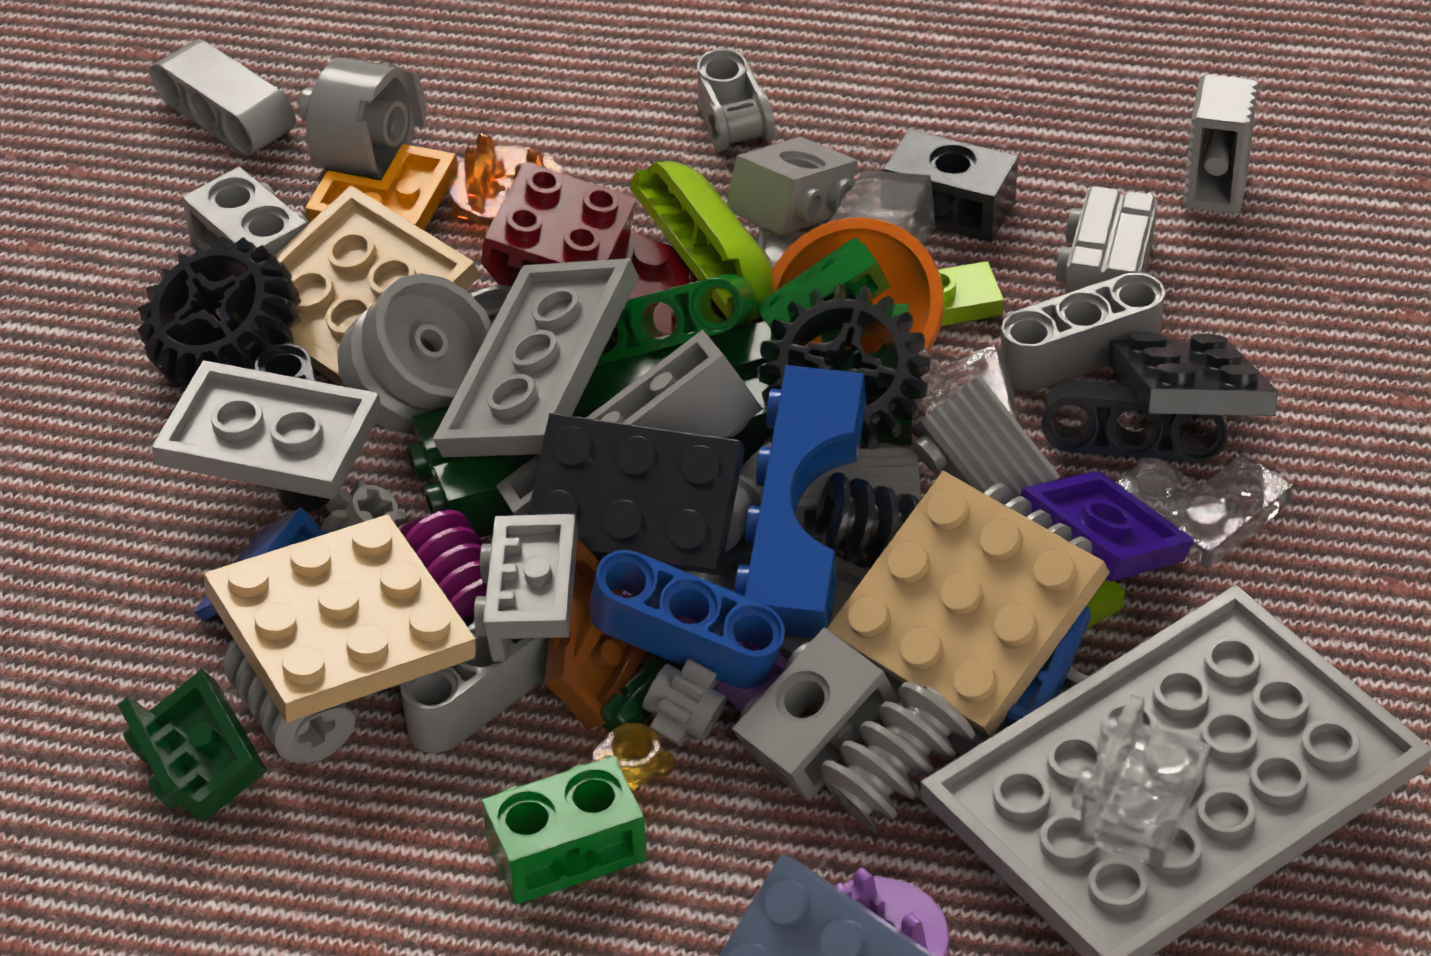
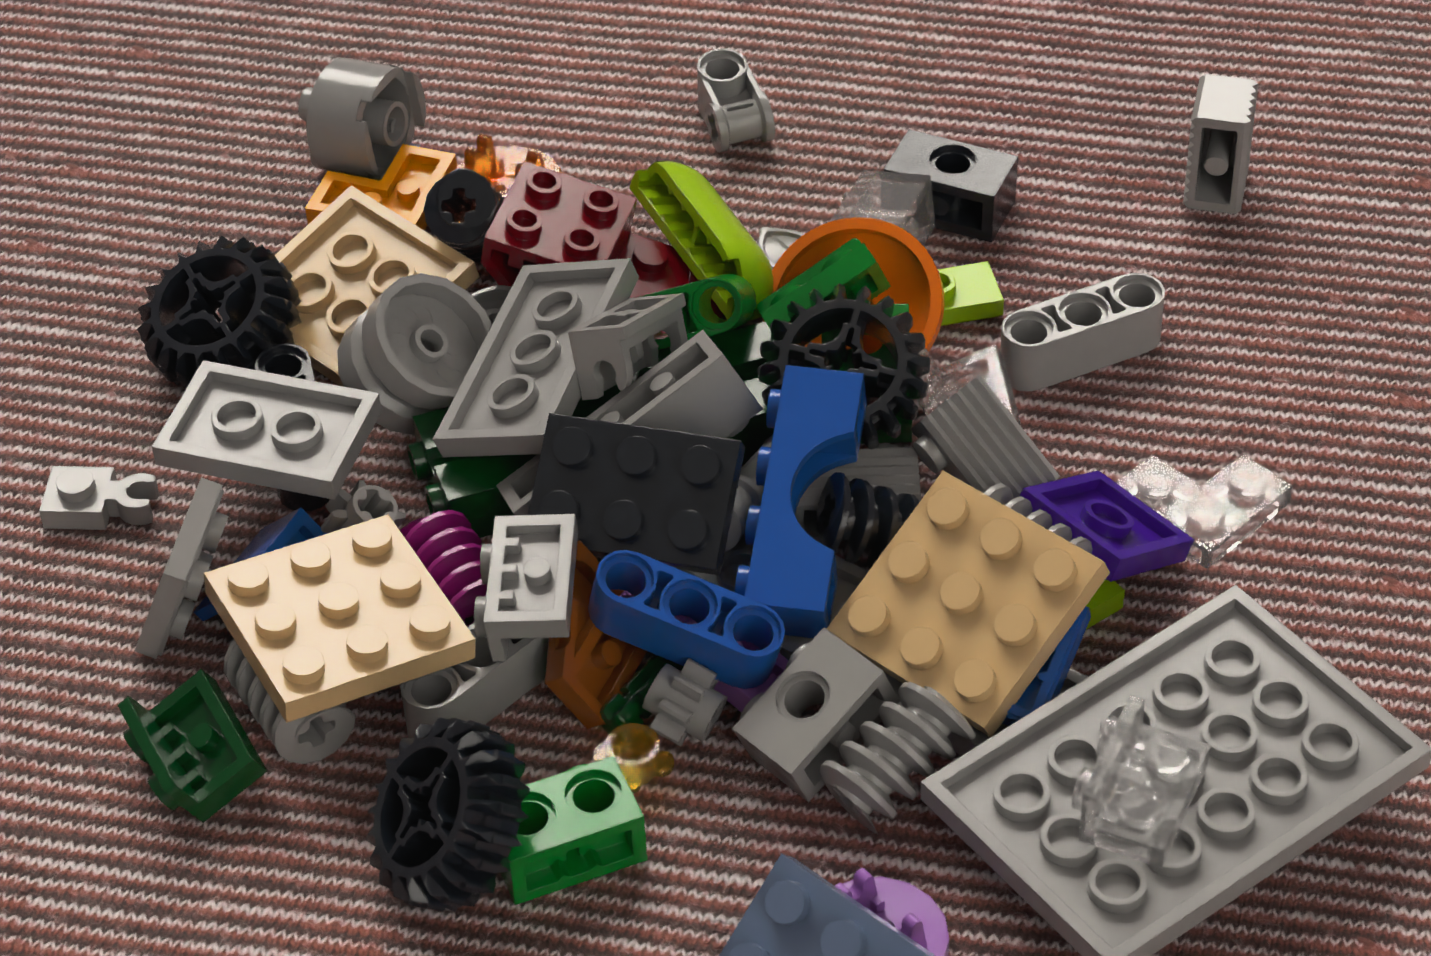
(90, 495): none -> light grey plate
(184, 570): none -> light grey tile
(223, 97): light grey beam -> none
(240, 208): light grey brick -> none
(447, 814): none -> black gear
(462, 210): none -> black piece
(623, 341): none -> light grey hinge
(790, 184): light grey brick -> none
(1105, 435): black beam -> none
(1108, 237): brick -> none
(1191, 376): black plate -> none

